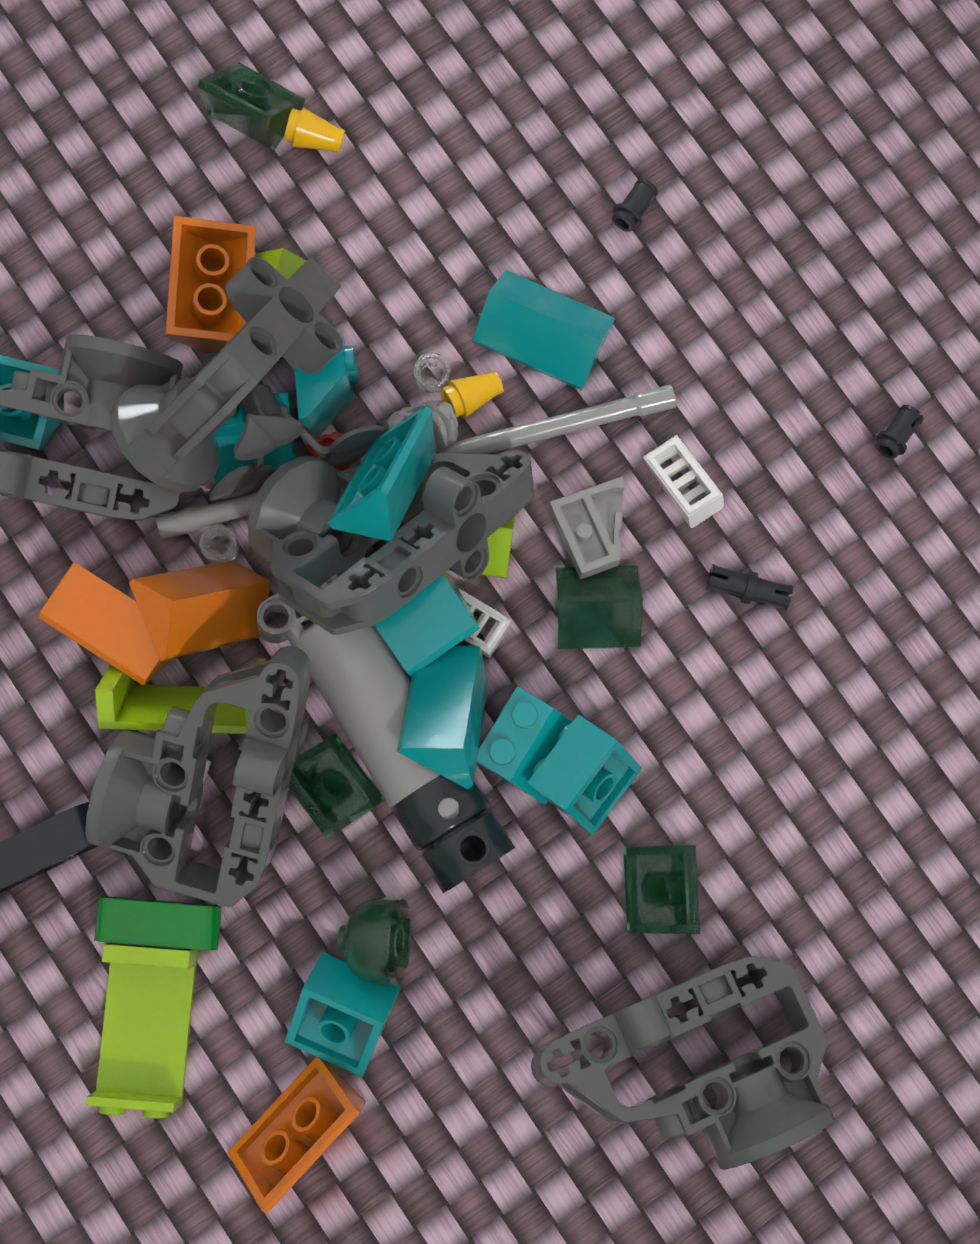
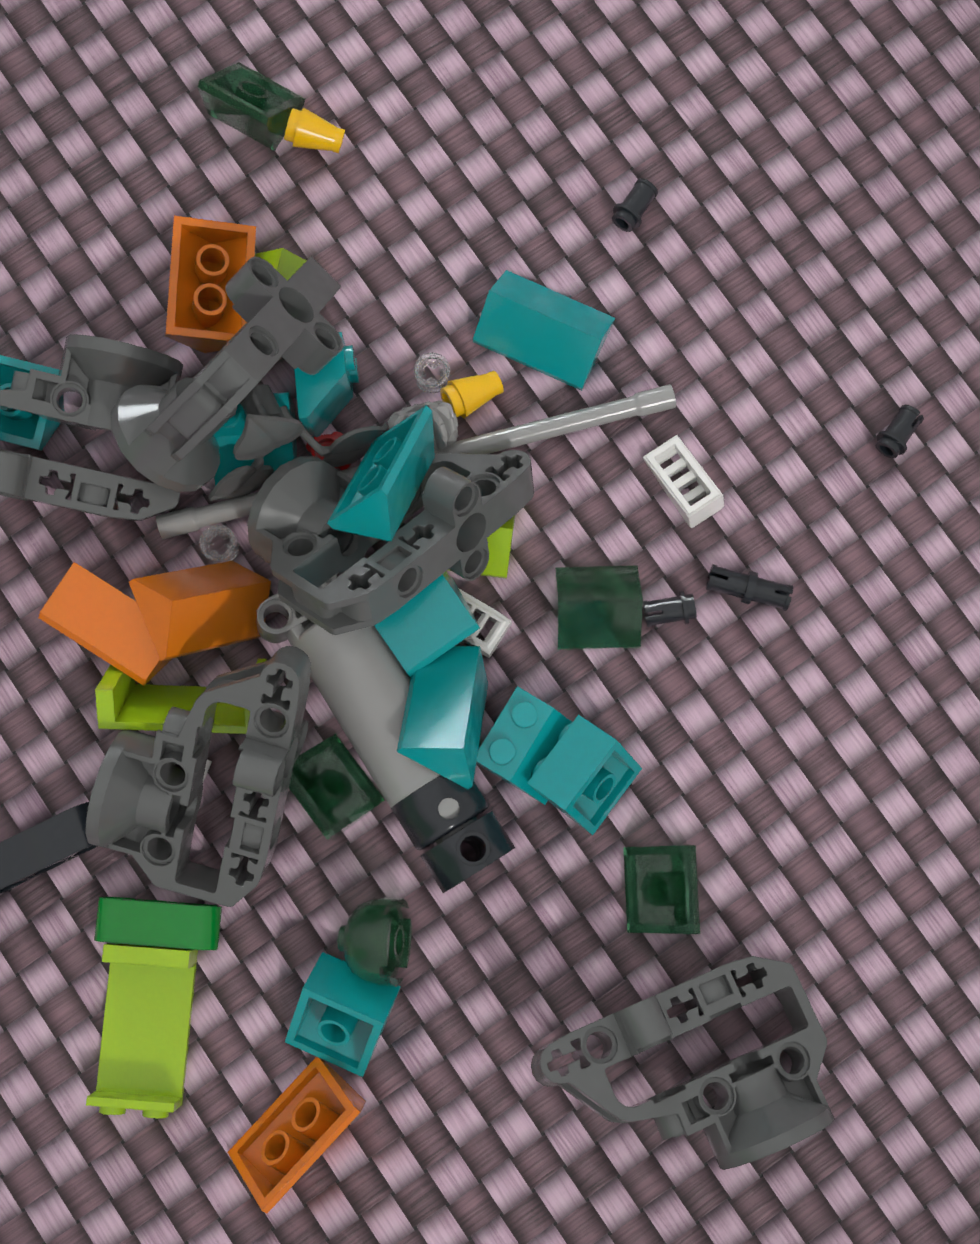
(591, 526): light grey wing -> none
(673, 609): none -> black pin

